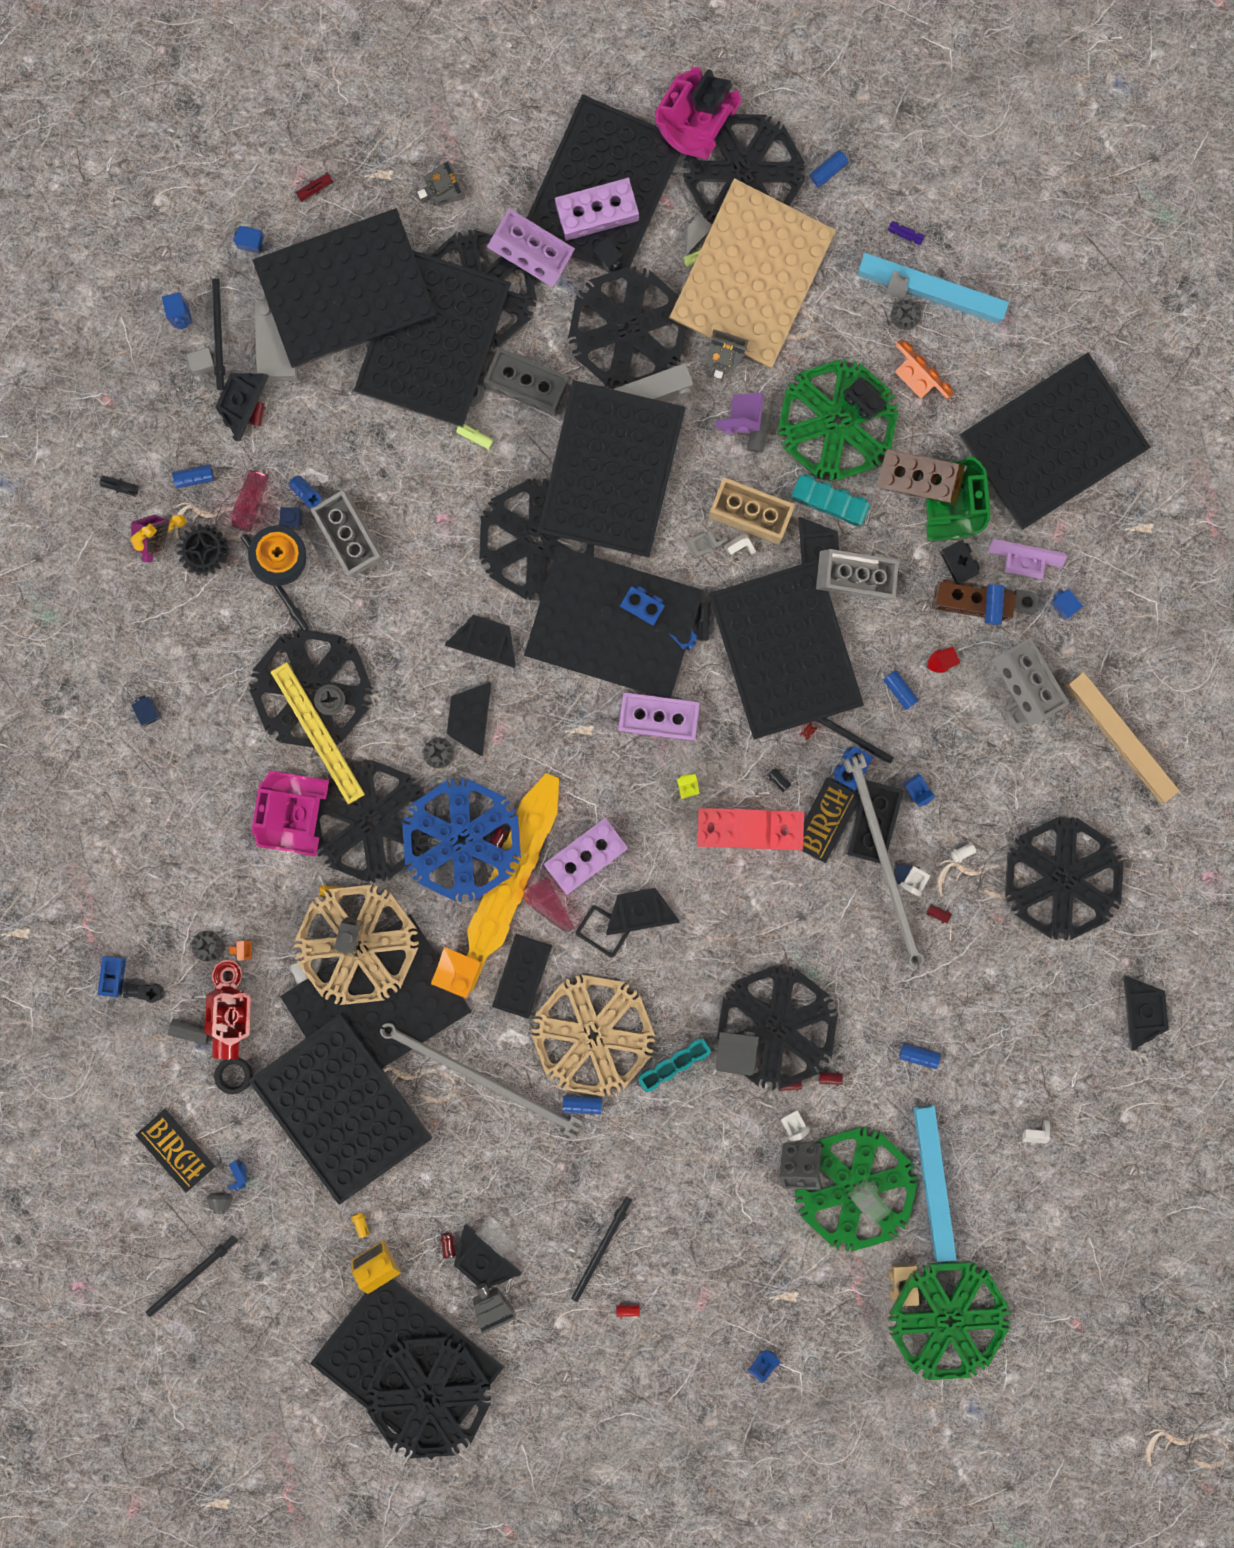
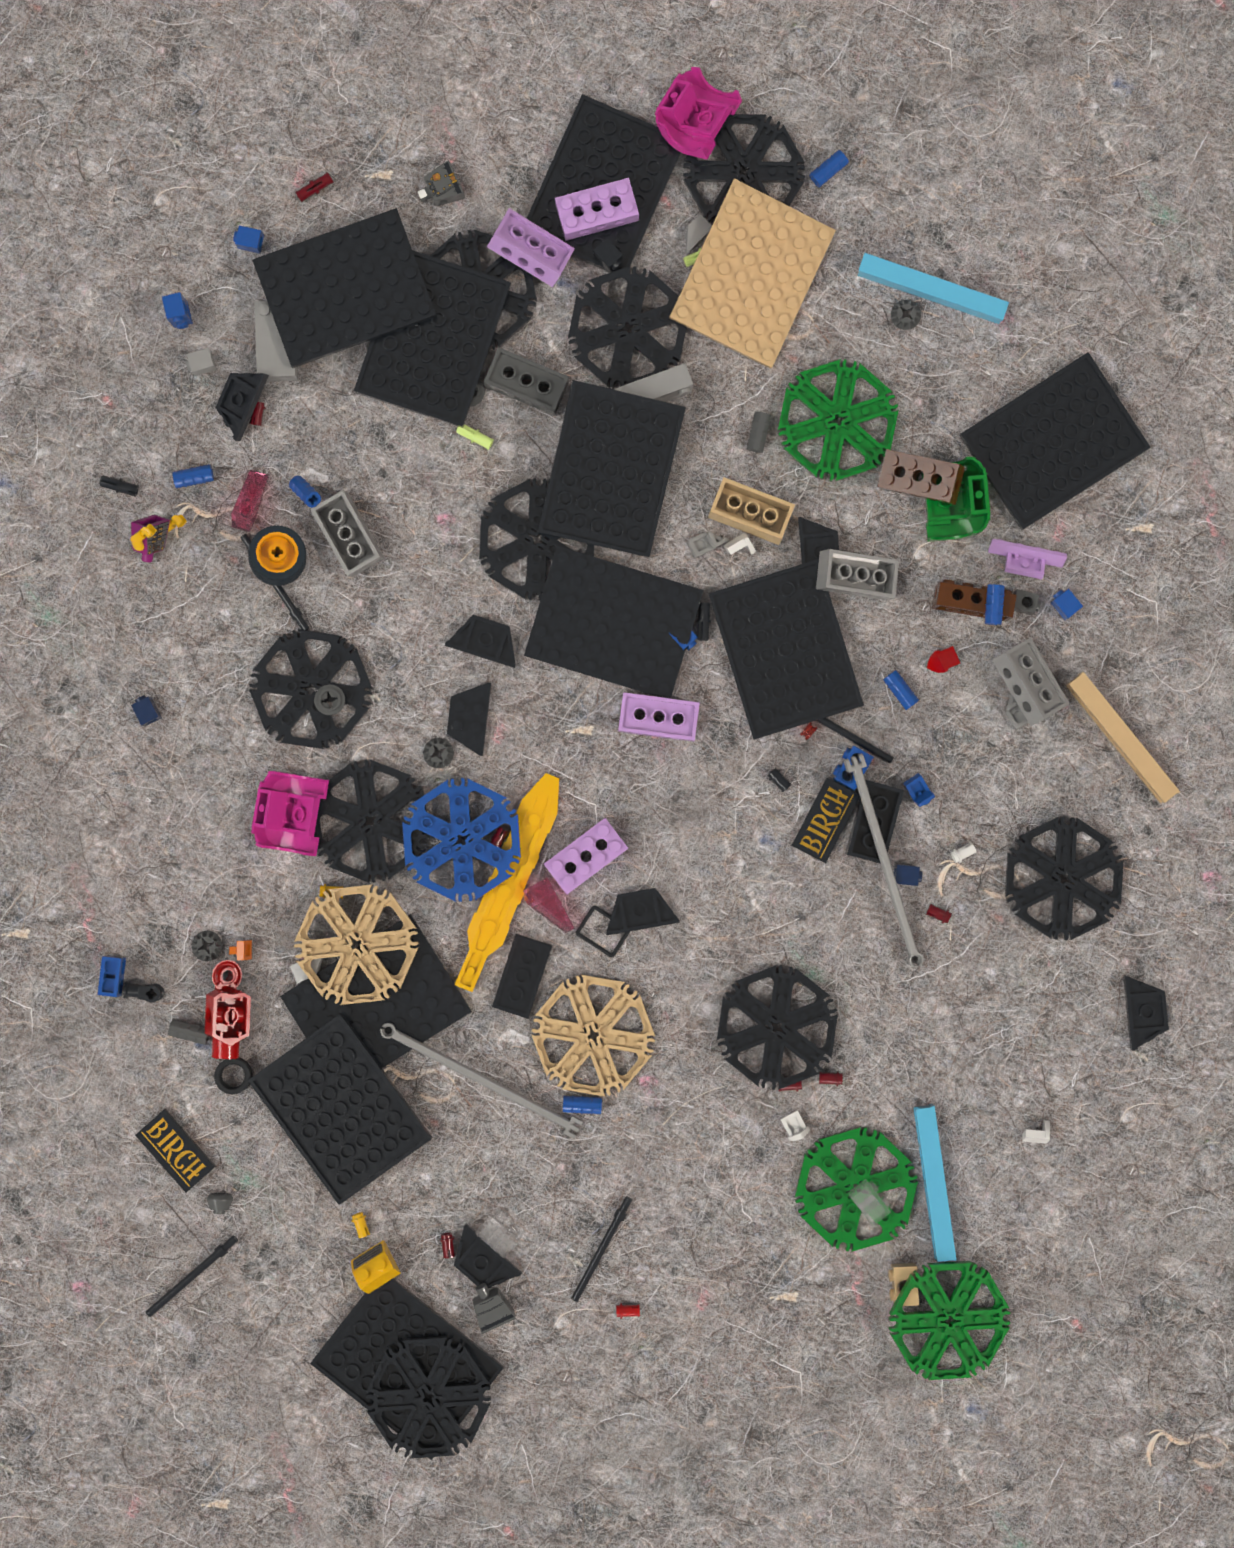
(204, 558): black gear -> none
(219, 369): black bar -> none
(239, 1170): blue bracket -> none
(291, 518): dark blue brick -> none
(317, 733): light yellow tile -> none
(349, 936): dark grey torso -> none
(456, 973): light orange plate -> none
(640, 609): blue brick -> none
(669, 1067): teal brick -> none
(688, 785): neon yellow hinge -> none
(710, 93): black bracket -> none
(725, 352): dark grey torso -> none
(736, 1052): dark grey bracket -> none
(745, 414): medium lavender bracket -> none
(750, 829): coral bracket -> none
(763, 1365): blue bracket -> none
(800, 1166): dark grey bracket -> none
(830, 501): teal brick -> none
(864, 399): black bracket -> none
(897, 286): light grey slope -> none
(906, 233): dark purple axle -> none
(915, 881): white tile -> none
(918, 374): orange bracket -> none
(919, 1056): blue axle -> none
(959, 572): black brick -> none

